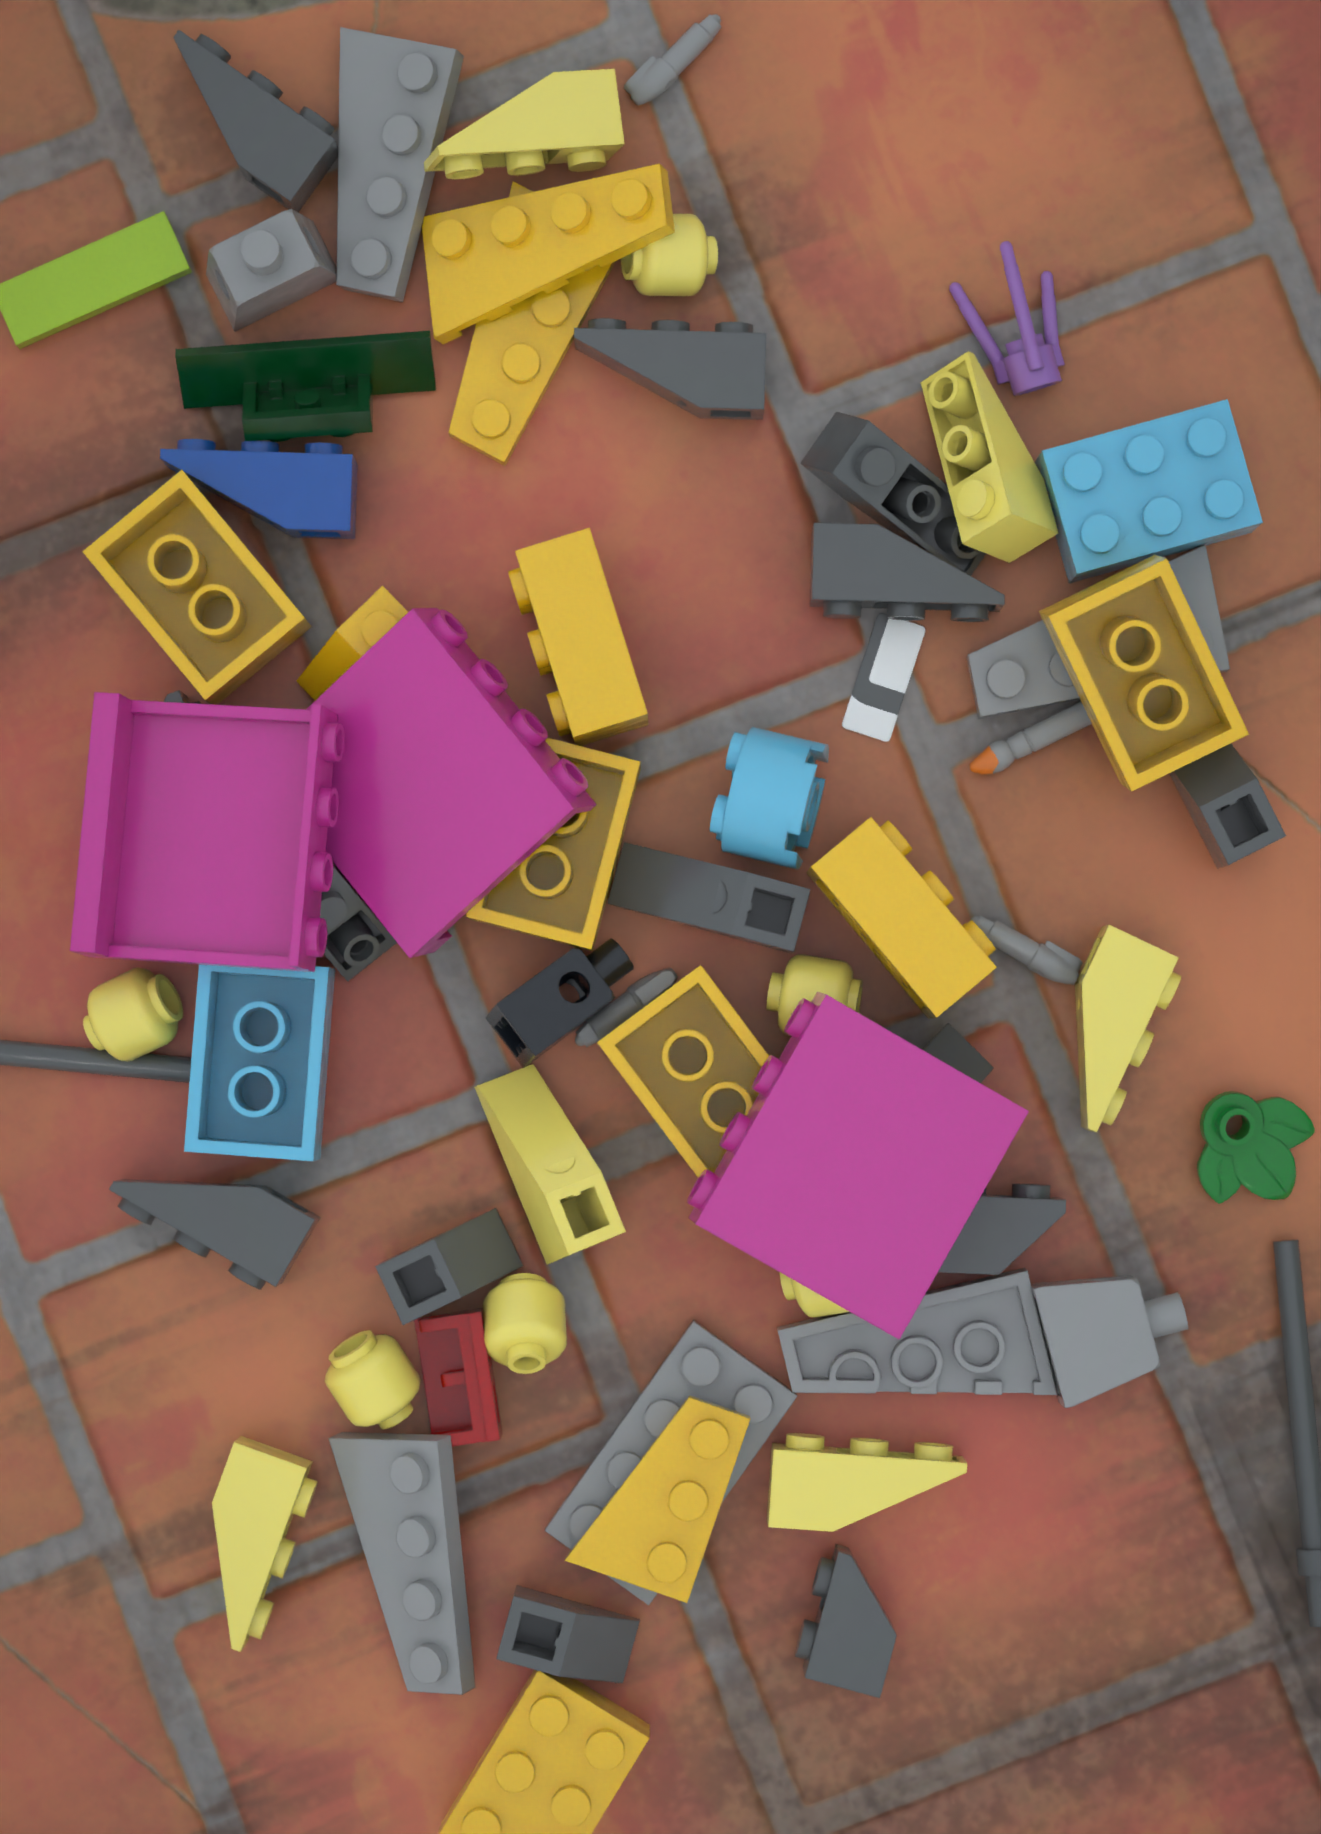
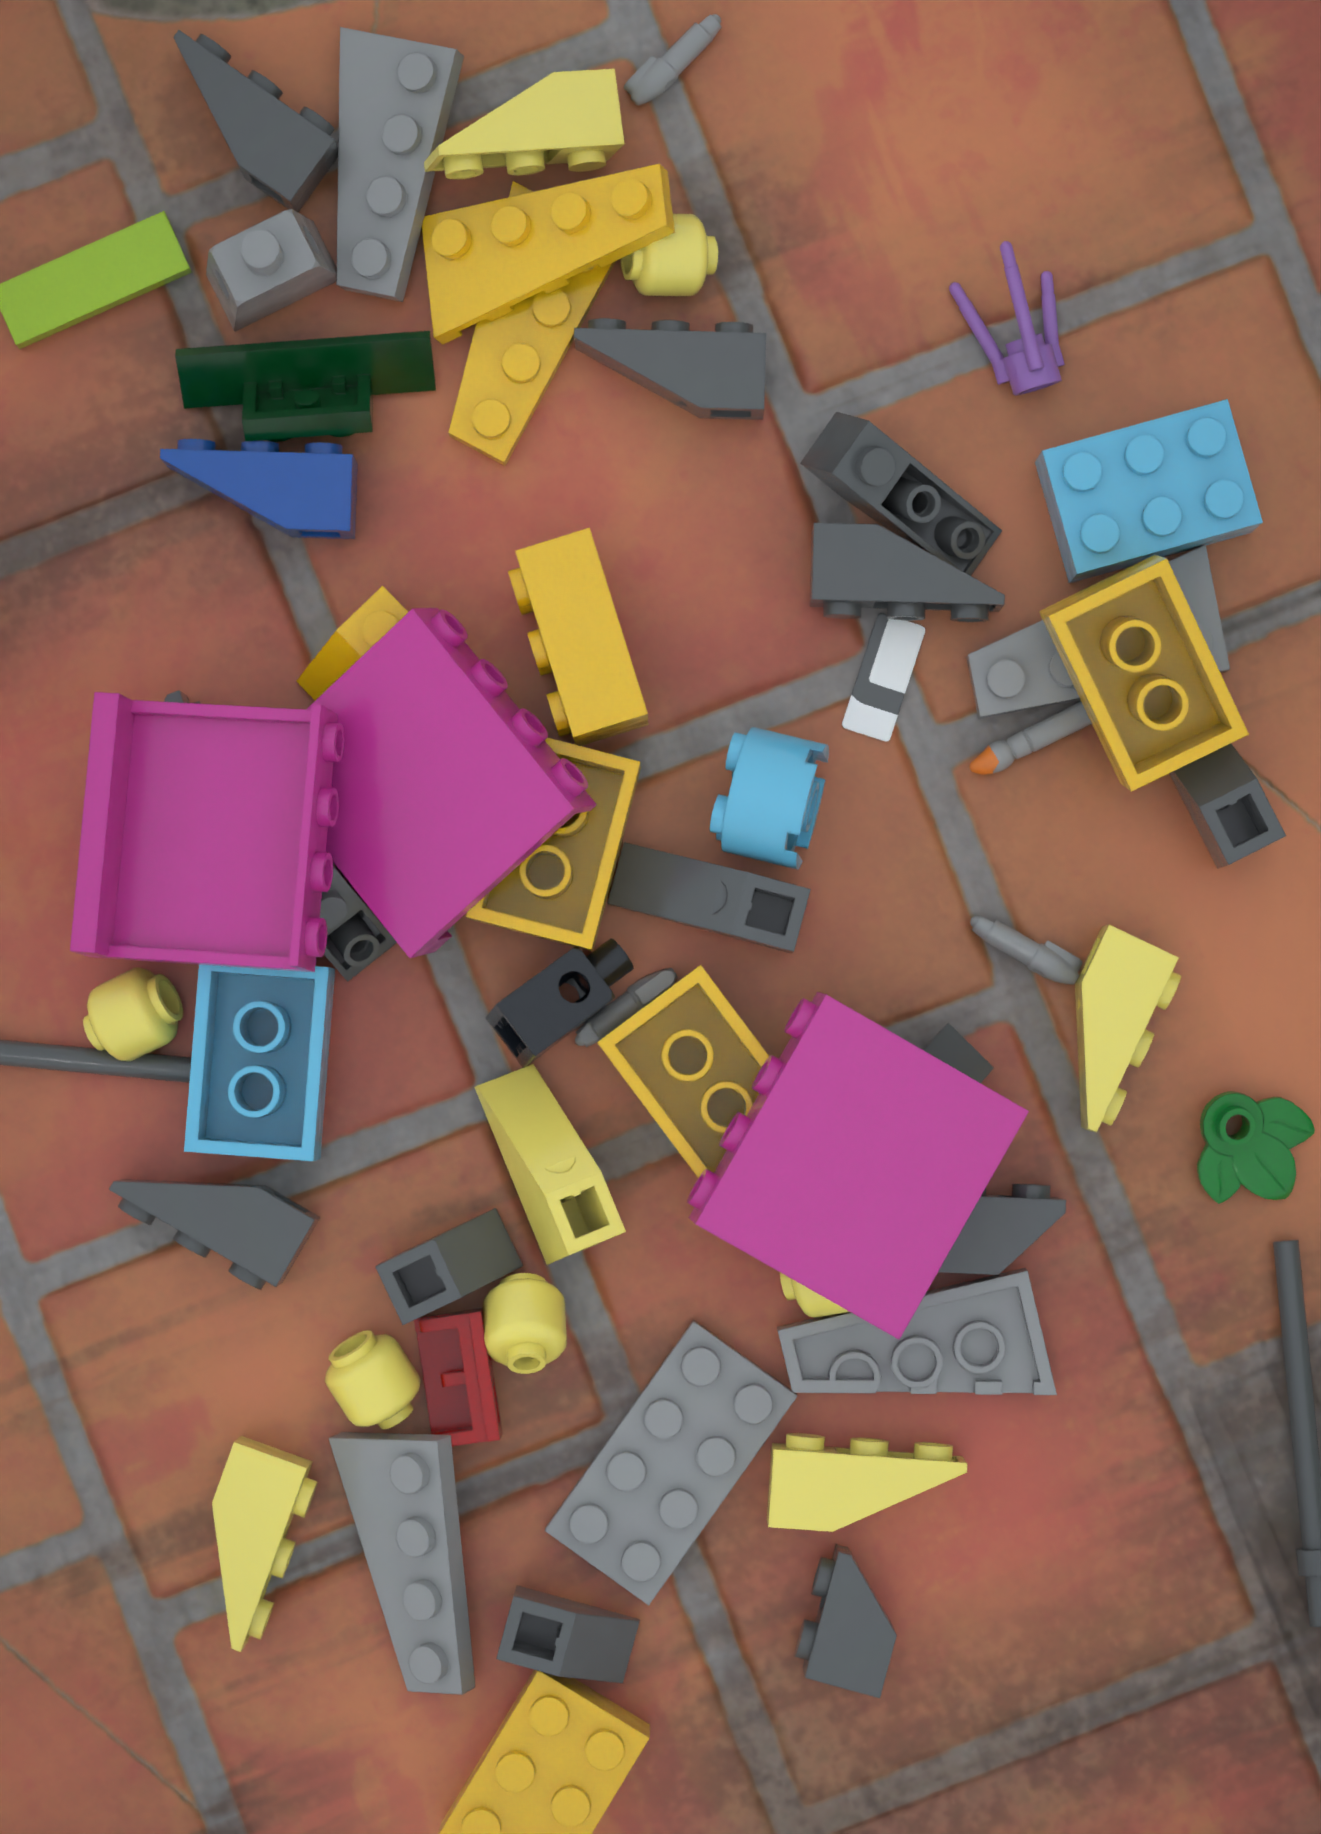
(197, 589): yellow brick -> none
(668, 1505): yellow wing -> none
(807, 976): light yellow head -> none
(903, 917): yellow brick -> none
(986, 466): light yellow slope -> none
(1102, 1332): light grey torso -> none

